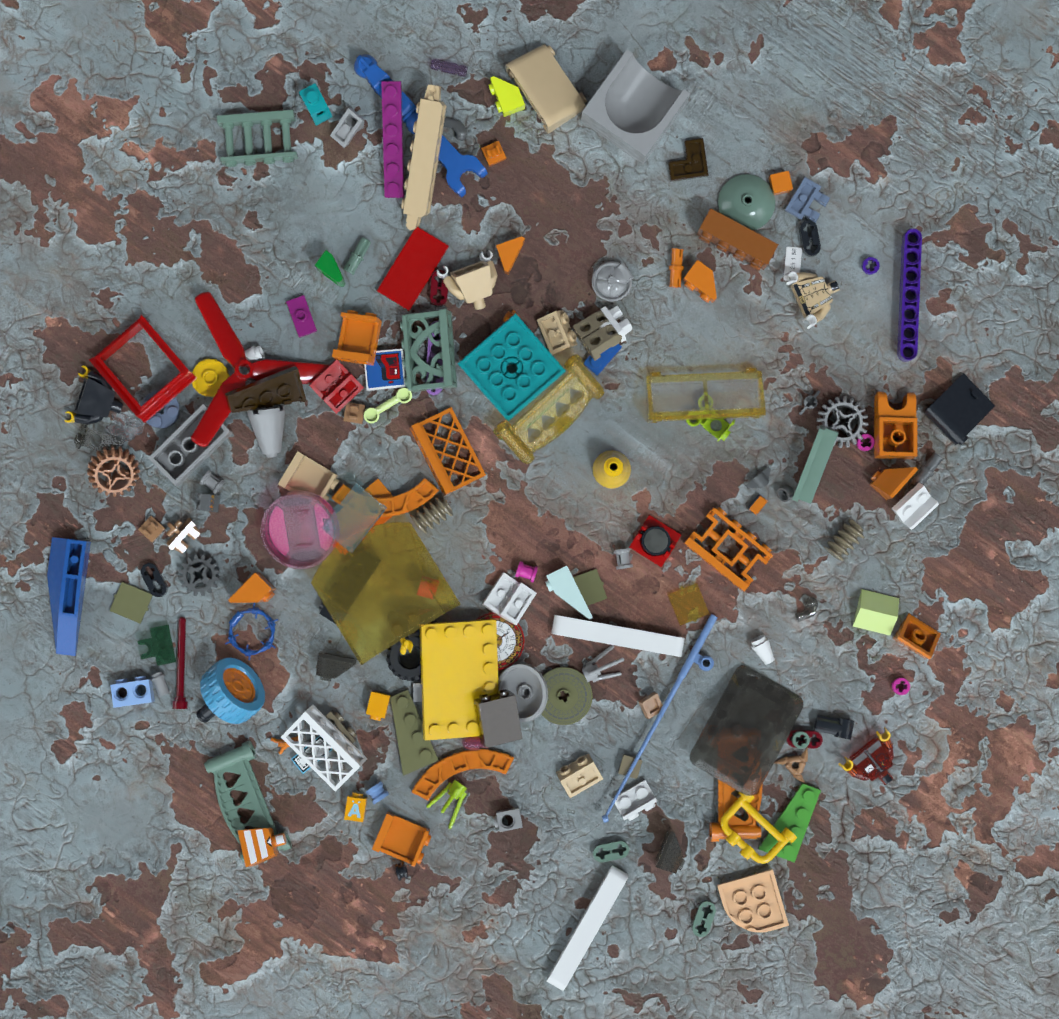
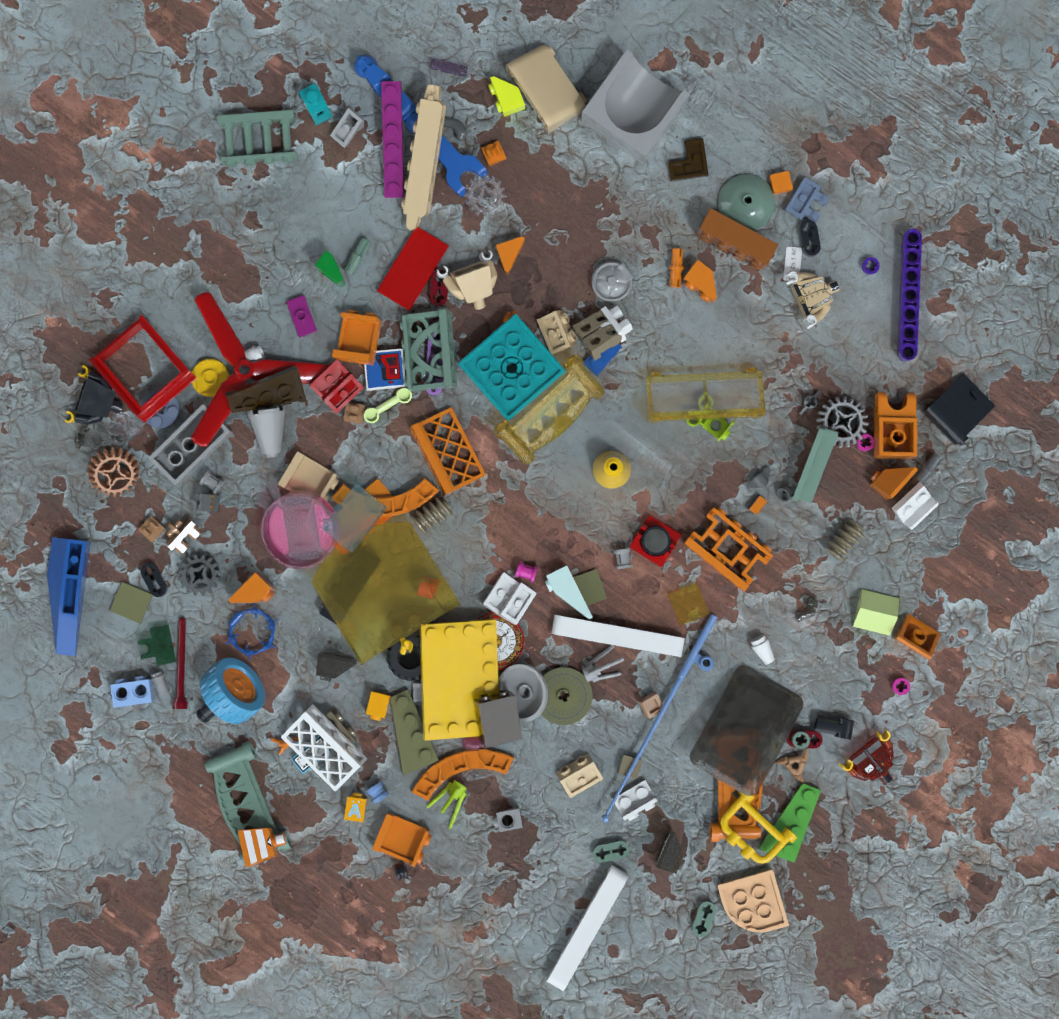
(477, 197): none -> clear gear

